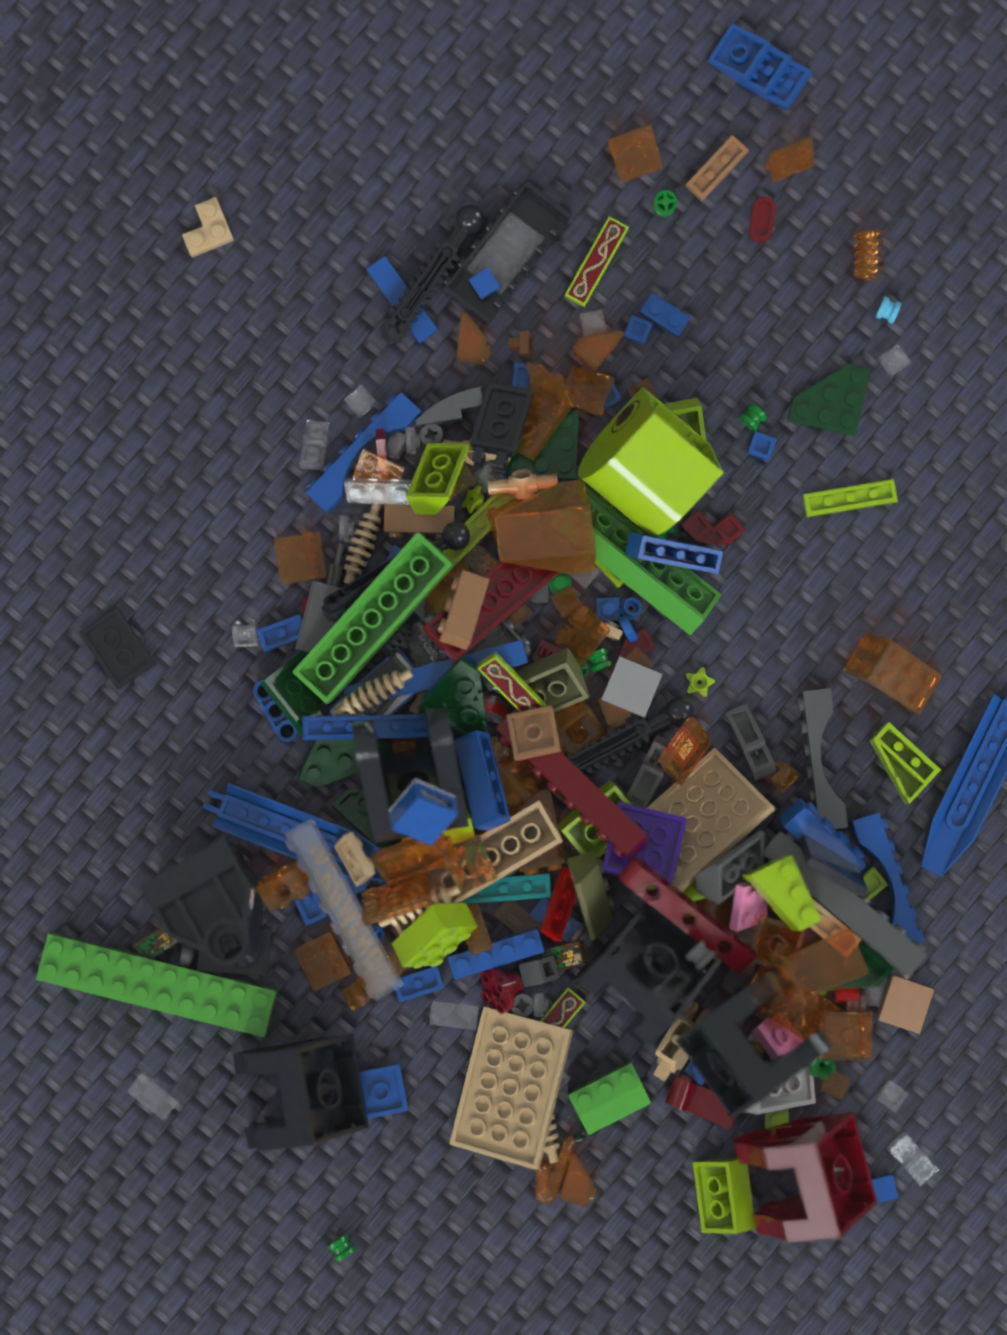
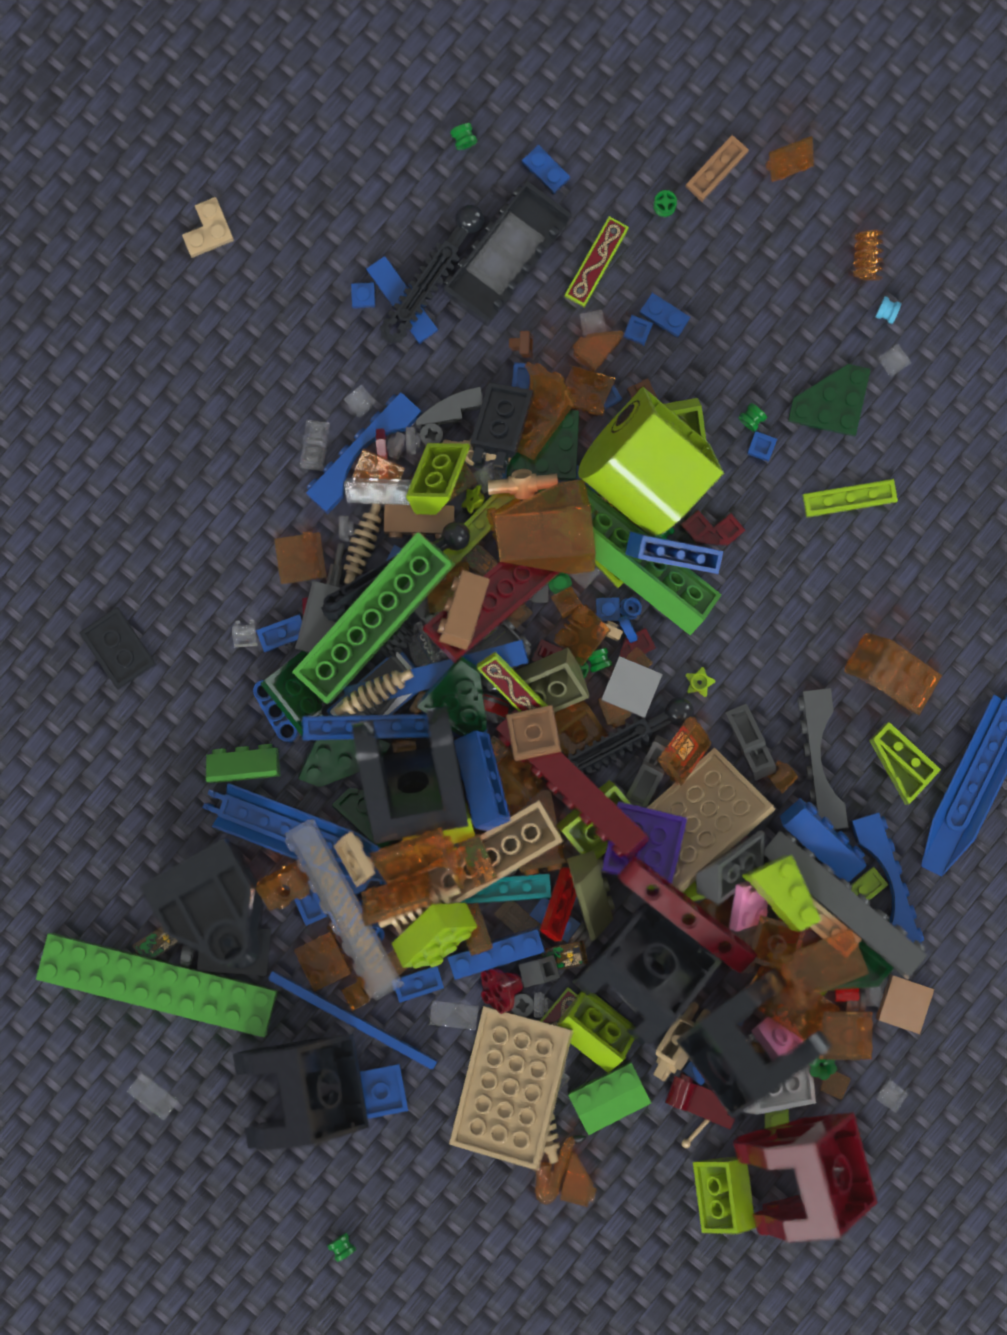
(242, 764): none -> bright green slope
(352, 1019): none -> blue tile
(363, 295): none -> blue plate
(423, 812): blue piece -> none
(463, 136): none -> green wheel
(471, 343): clear orange slope -> none
(484, 283): blue tile -> none
(546, 169): none -> blue plate
(597, 1030): none -> lime slope
(635, 153): clear orange hinge -> none
(687, 1142): none -> tan hinge
(700, 955): dark grey wheel -> none
(759, 66): blue slope -> none
(762, 219): dark red tile -> none
(833, 865): black tile -> none
(885, 1188): blue tile -> none
(912, 1158): clear slope -> none

